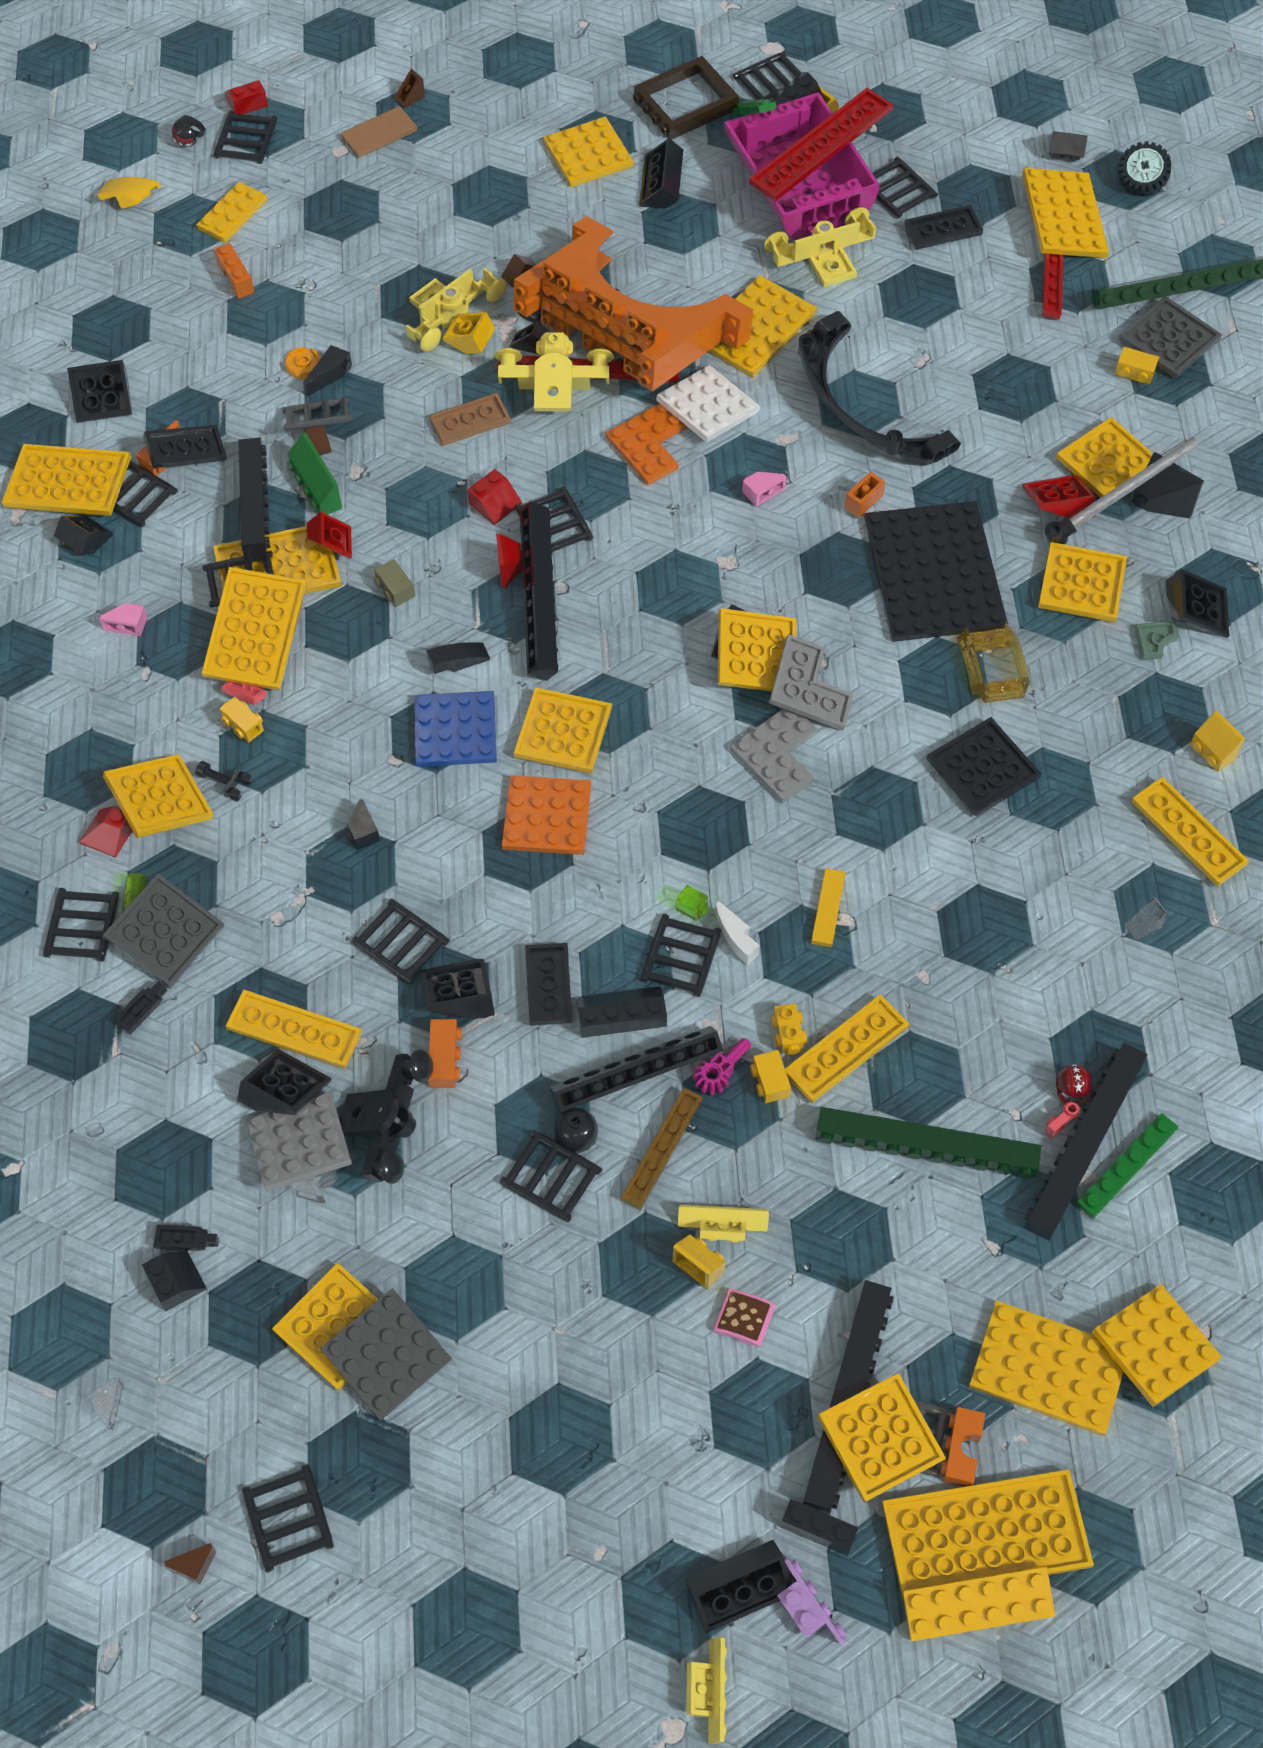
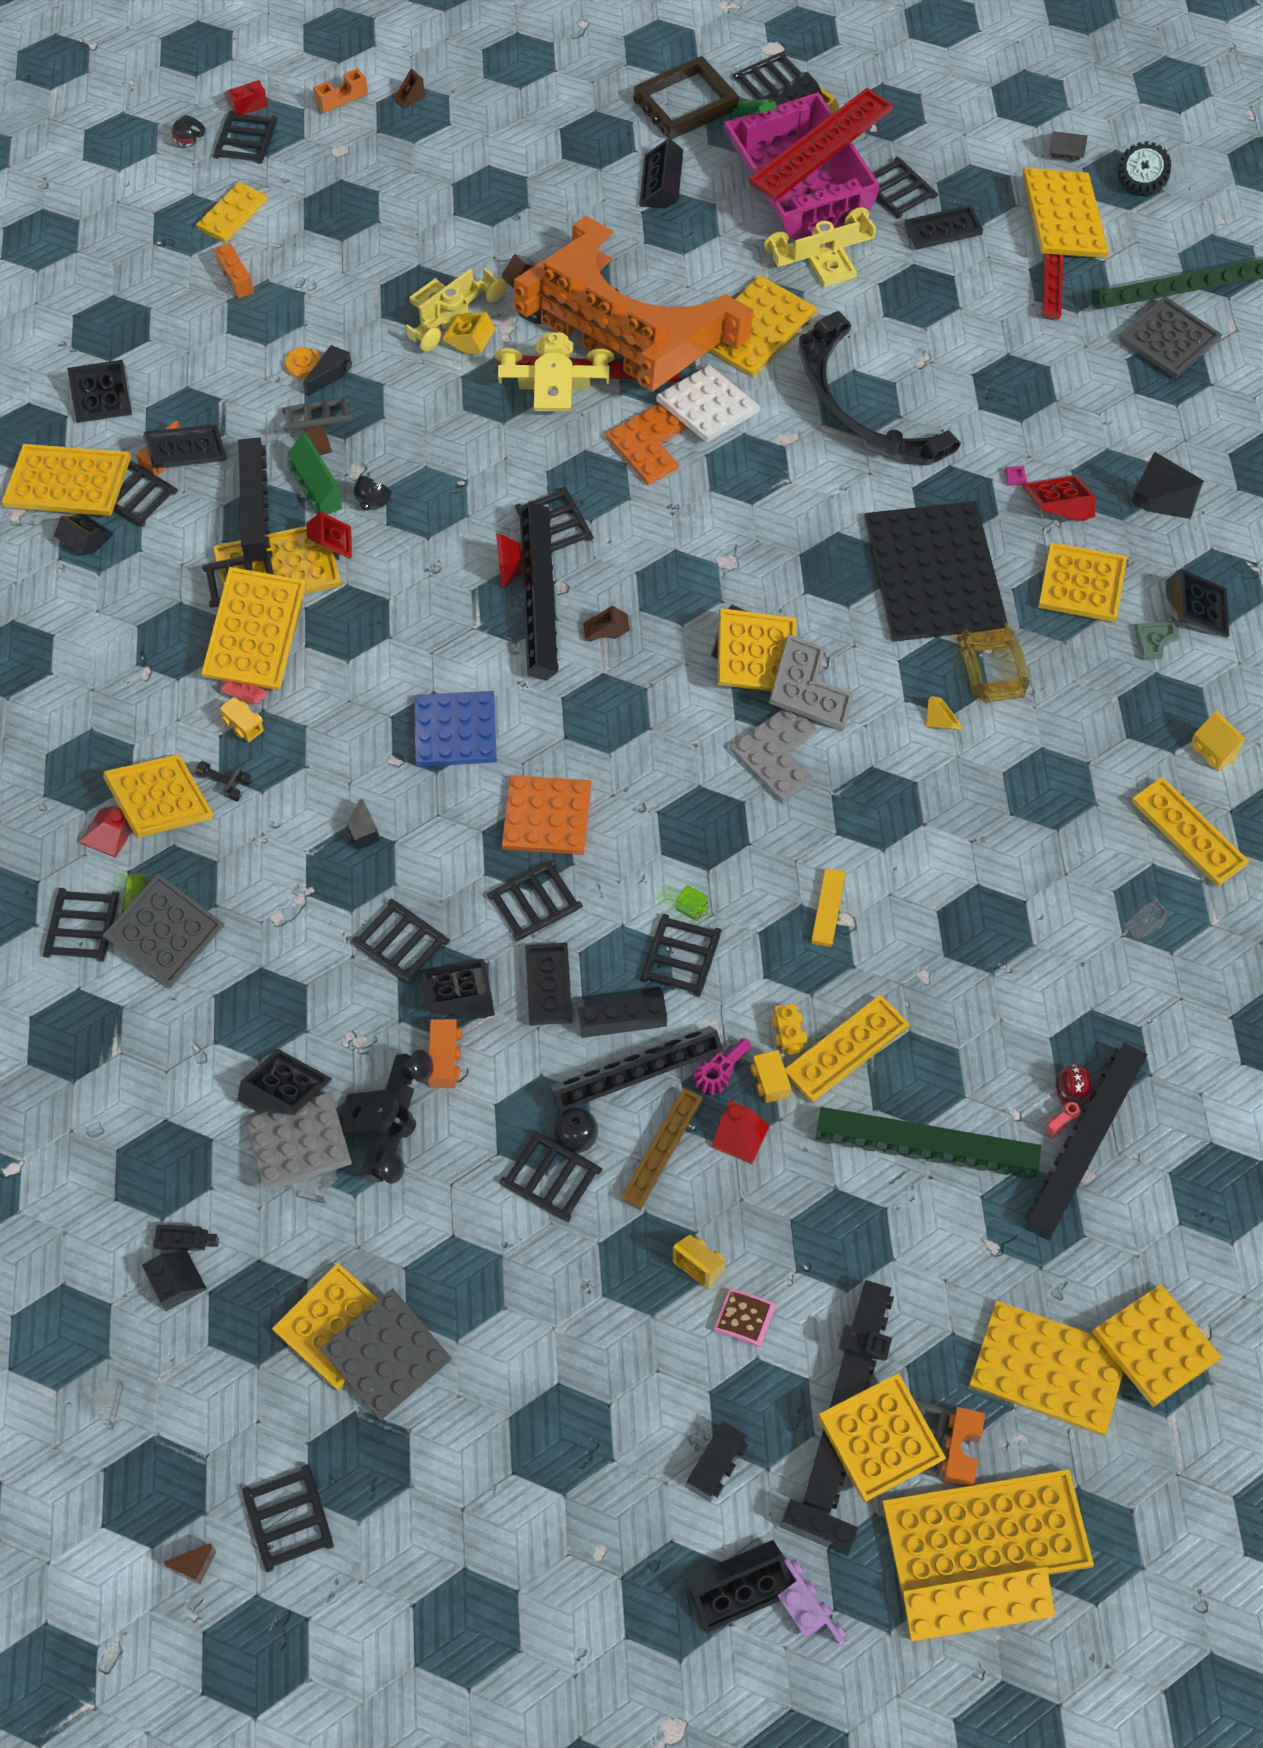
(125, 619): bright pink slope -> none
(128, 190): yellow slope -> none
(140, 1007): black hinge -> none
(294, 1029): yellow plate -> none
(353, 87): none -> orange arch
(370, 493): none -> black cylinder
(379, 131): medium nougat tile -> none
(394, 583): olive brick -> none
(457, 656): black slope -> none
(470, 419): medium nougat tile -> none
(493, 496): red slope -> none
(527, 337): black slope -> none
(538, 924): none -> black bar
(563, 730): yellow plate -> none
(588, 151): yellow plate -> none
(608, 623): none -> reddish brown arch
(707, 1690): light yellow bracket -> none
(717, 1462): none -> black brick
(723, 1222): light yellow bracket -> none
(736, 934): white slope -> none
(740, 1132): none -> red slope
(763, 486): bright pink slope -> none
(864, 494): orange brick -> none
(865, 1343): none -> black slope
(940, 715): none -> yellow slope
(983, 766): black plate -> none
(1015, 475): none -> dark pink tile
(1060, 531): flat silver piece -> none
(1105, 457): yellow plate -> none
(1127, 1166): green plate -> none
(1136, 365): yellow brick -> none

